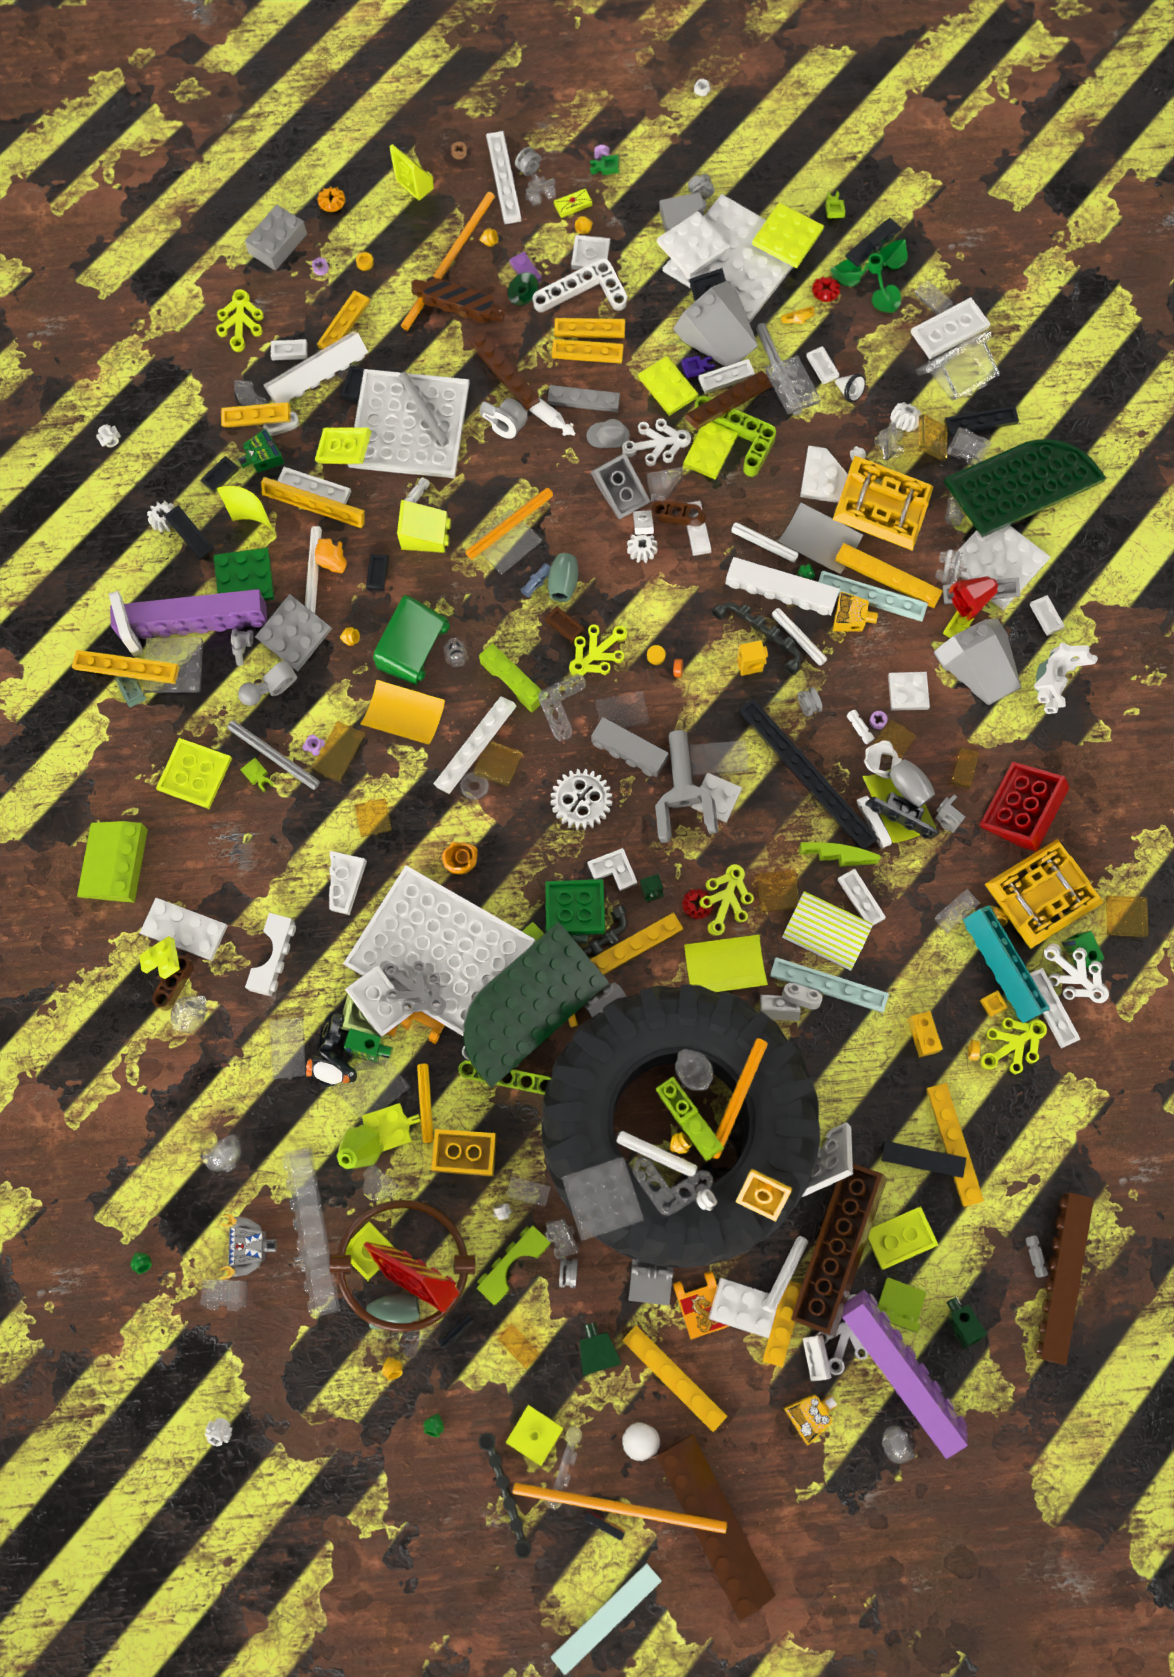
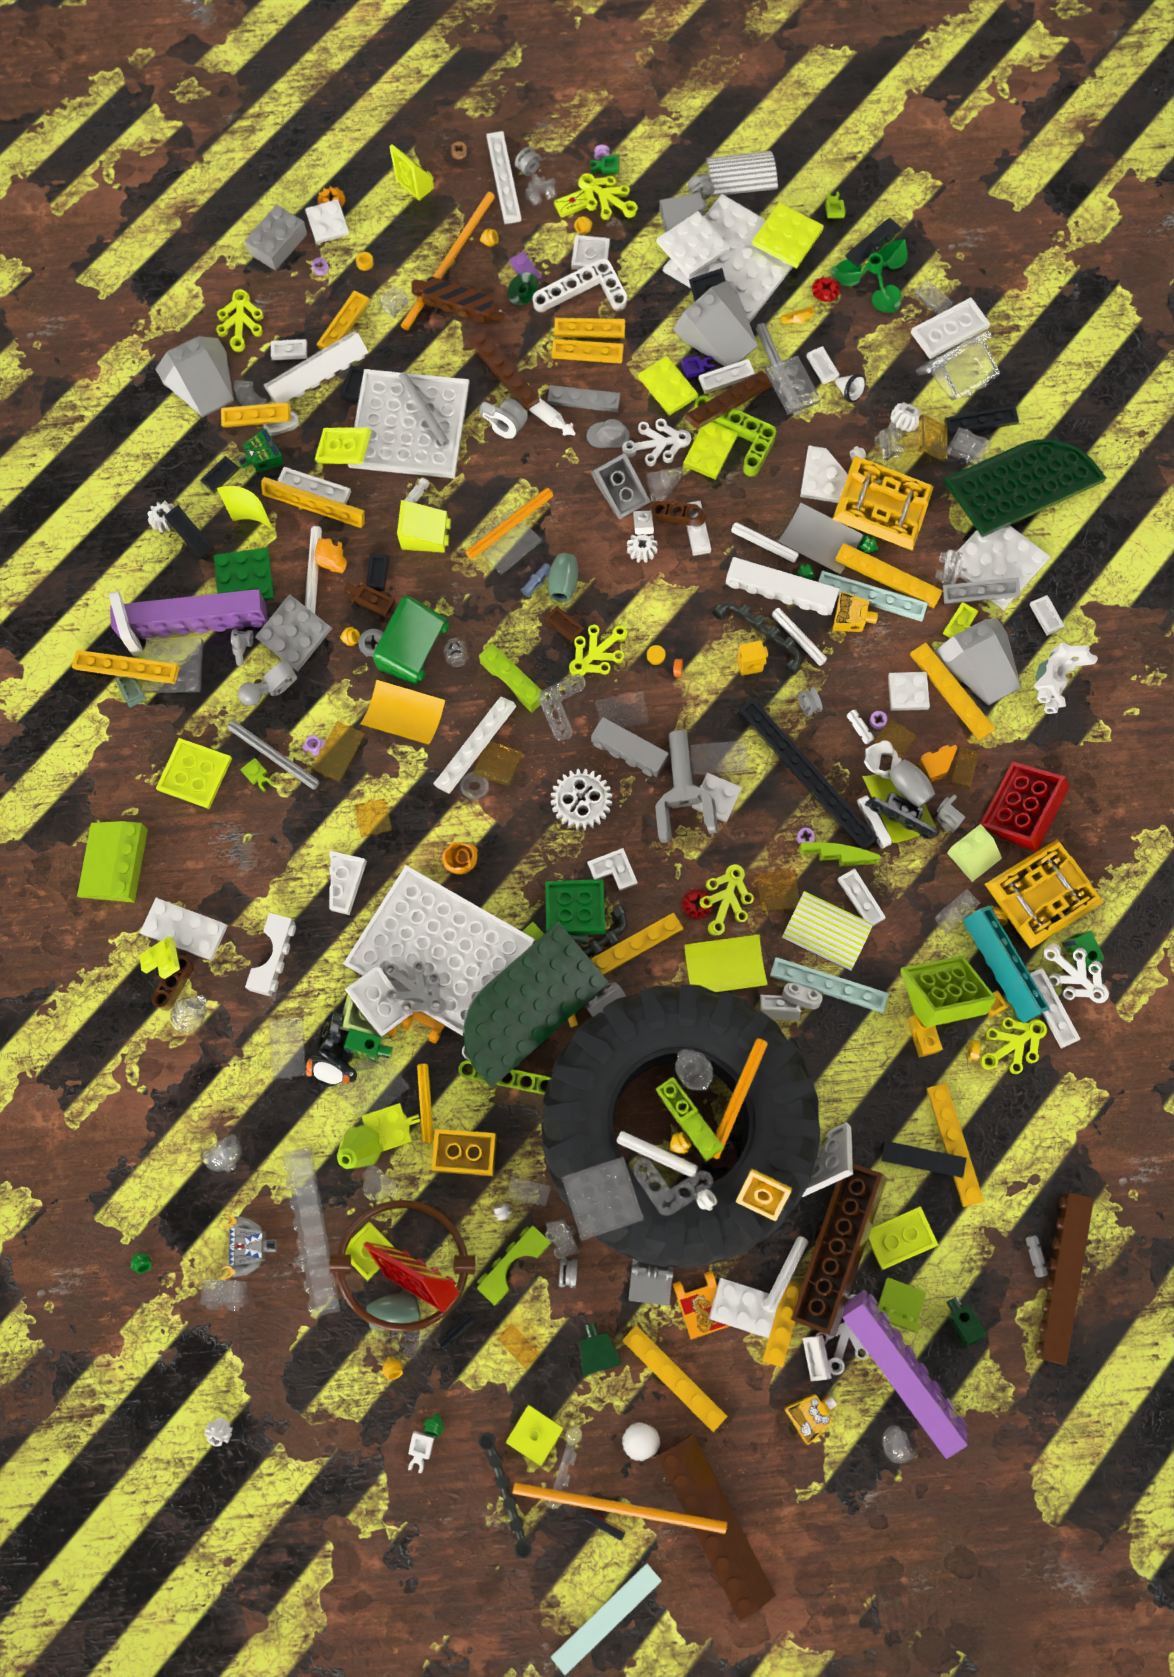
(108, 435): white gear -> none
(198, 374): none -> light grey wedge
(327, 221): none -> white plate
(366, 639): none -> light grey gear
(370, 598): none -> reddish brown hinge
(393, 301): none -> clear brick
(421, 1448): none -> white plate
(590, 184): none -> neon yellow plant
(651, 888): dark green brick -> none
(702, 87): white plate -> none
(743, 173): none -> sticker
(808, 831): none -> lavender bush
(868, 544): none -> green plate
(937, 764): none -> light orange slope
(946, 991): none -> lime slope
(952, 691): none -> yellow plate
(953, 512): clear cone -> none
(973, 595): red cone -> none
(975, 853): none -> yellowish green slope
(1127, 916): clear yellow tile -> none

